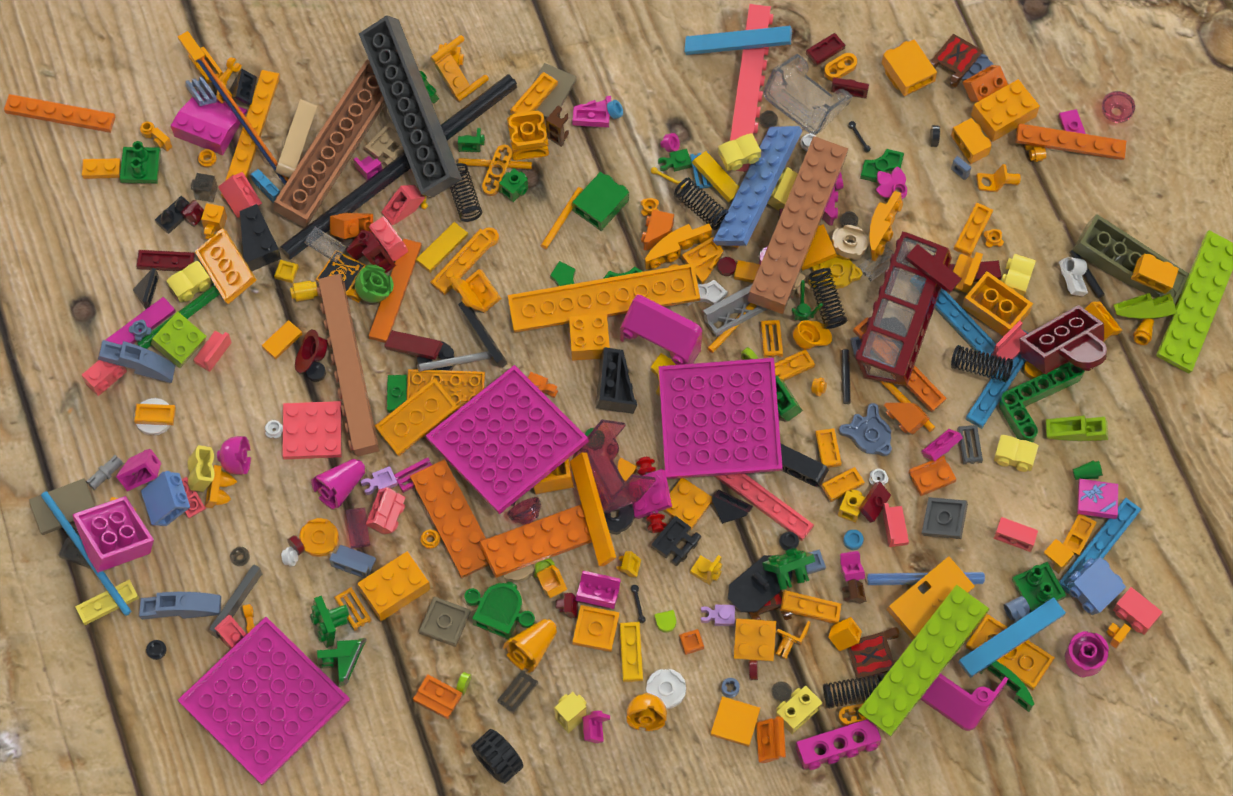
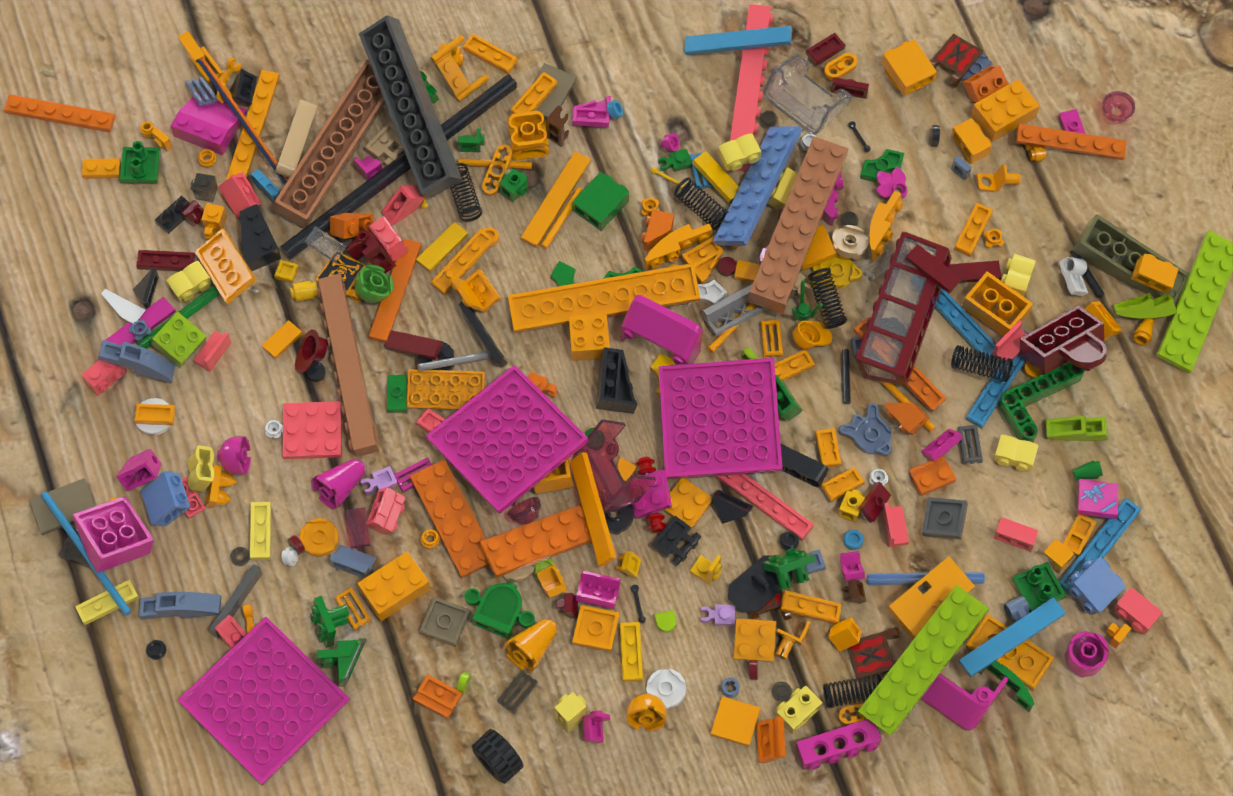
(104, 472): light grey pin -> none
(123, 307): none -> white sticker
(260, 531): none -> light yellow plate
(416, 417): light orange tile -> none
(490, 53): none -> light orange tile
(555, 199): none -> light orange tile
(691, 641): orange tile -> none
(818, 386): light orange plate -> none
(967, 268): light orange panel -> none

